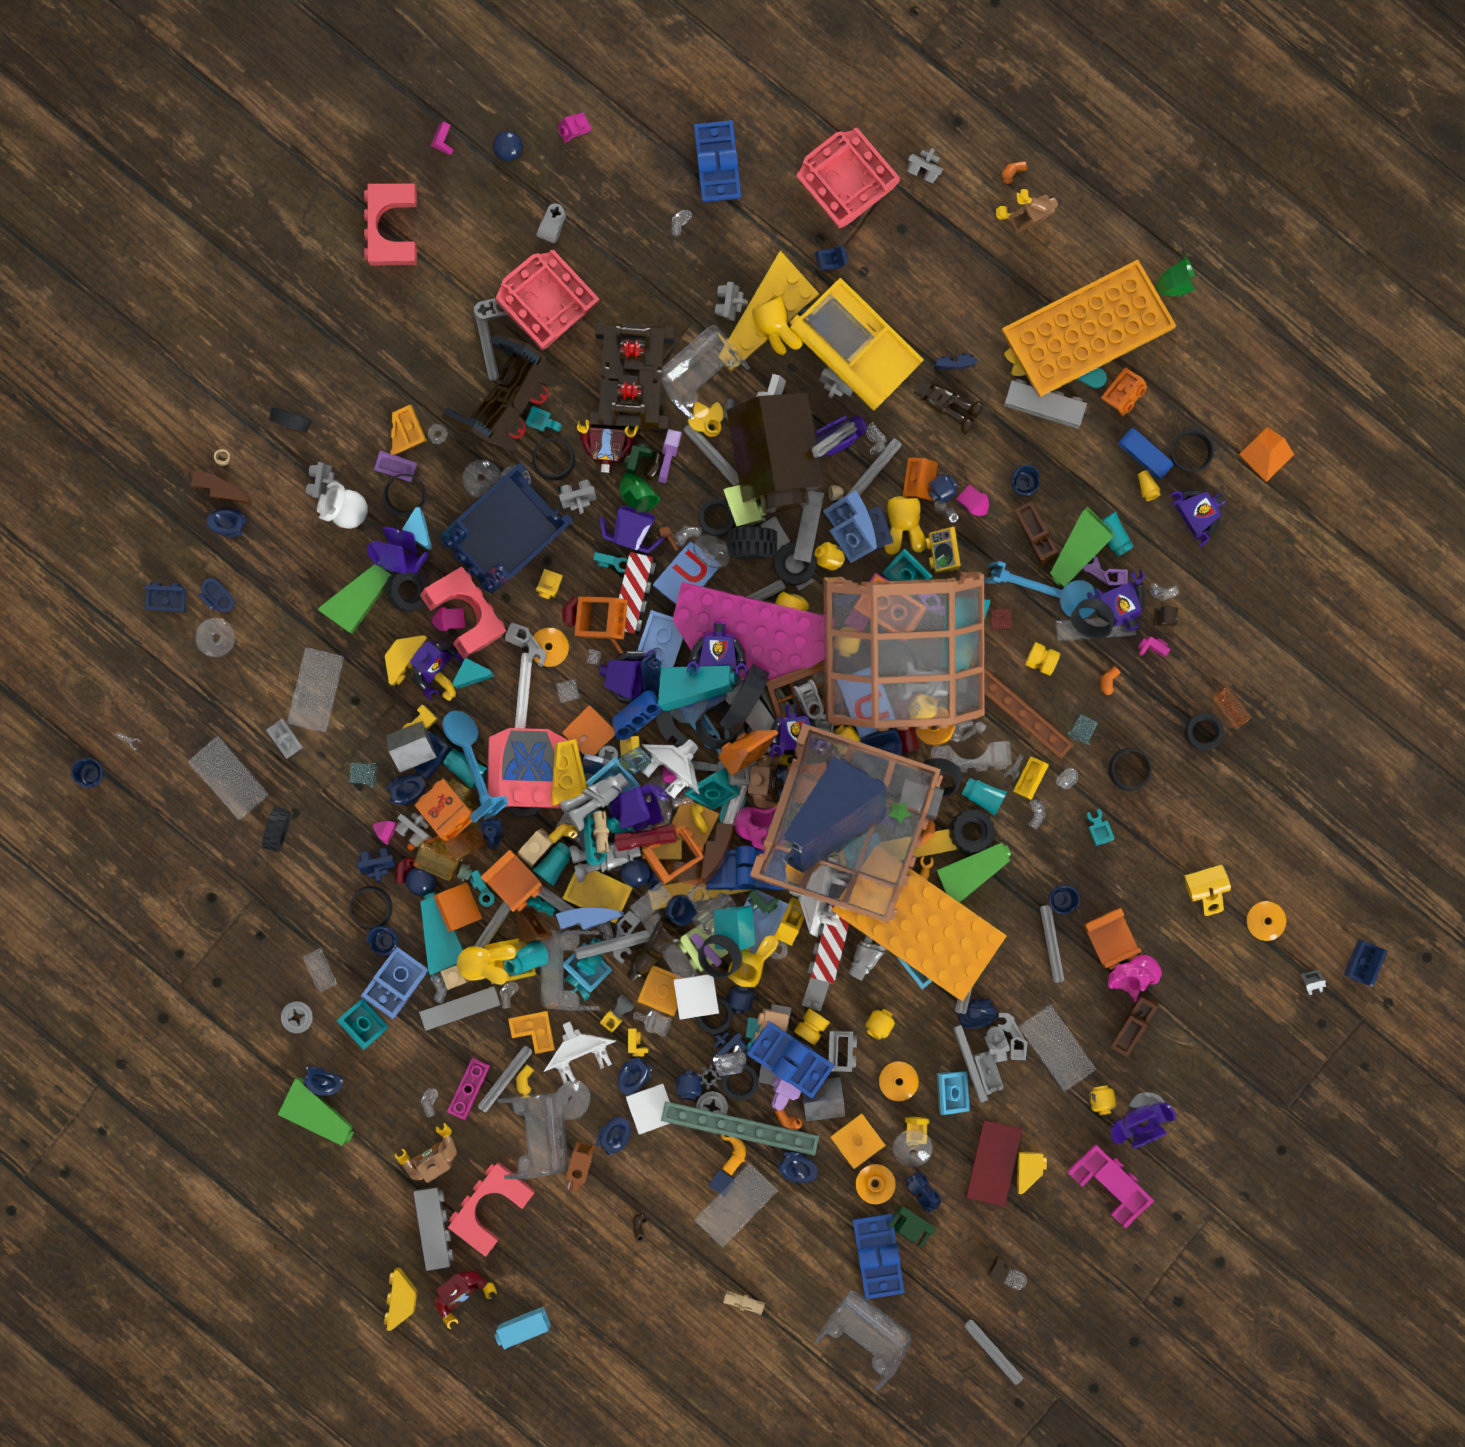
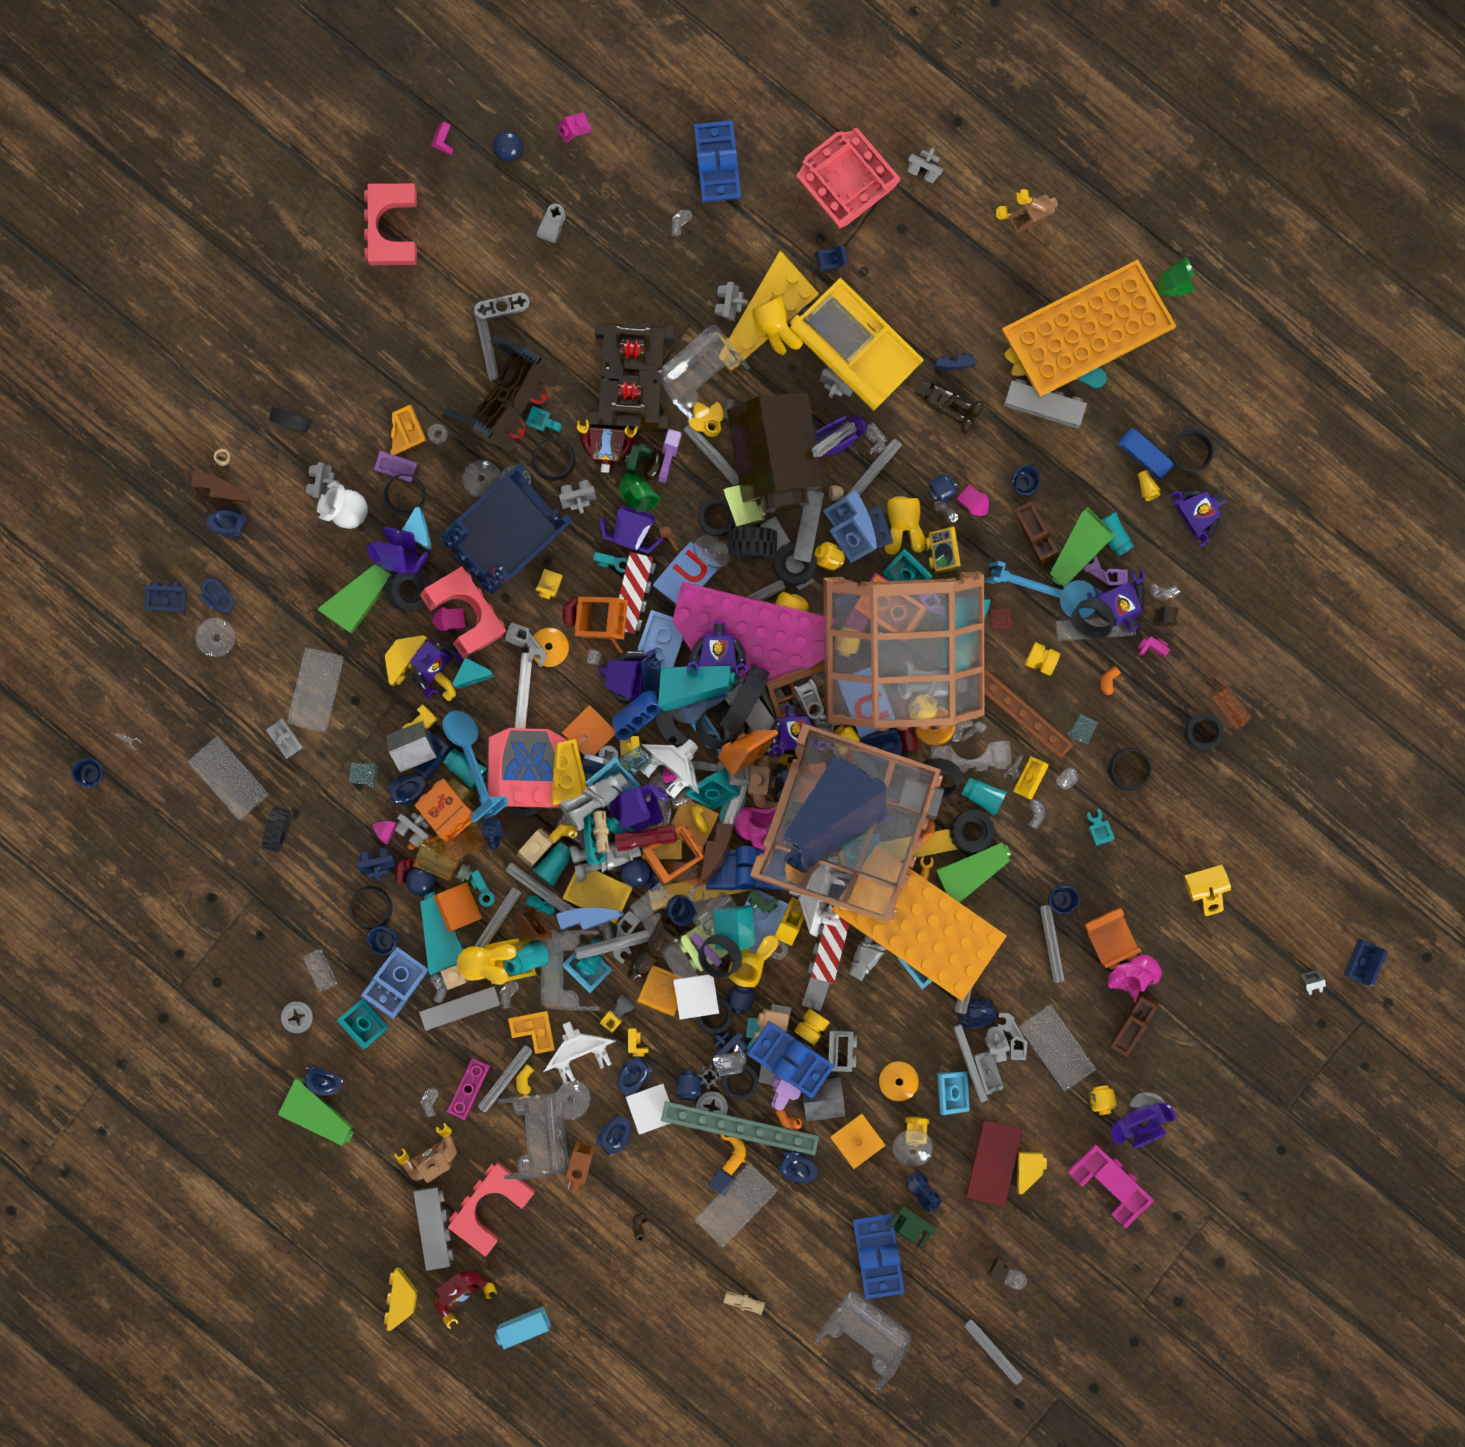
(512, 881): orange panel -> none
(545, 297): coral wedge -> none
(567, 691): clear plate -> none
(578, 986): teal piece -> none
(654, 1022): clear piece -> none
(685, 533): clear arm -> none
(776, 386): white tile -> none
(877, 1194): light orange dish -> none
(880, 1024): yellow head -> none
(899, 811): bright green piece -> none
(918, 476): orange panel -> none
(1011, 169): orange arm -> none
(1125, 391): orange bracket -> none
(1257, 916): light orange dish -> none
(1267, 453): orange slope -> none

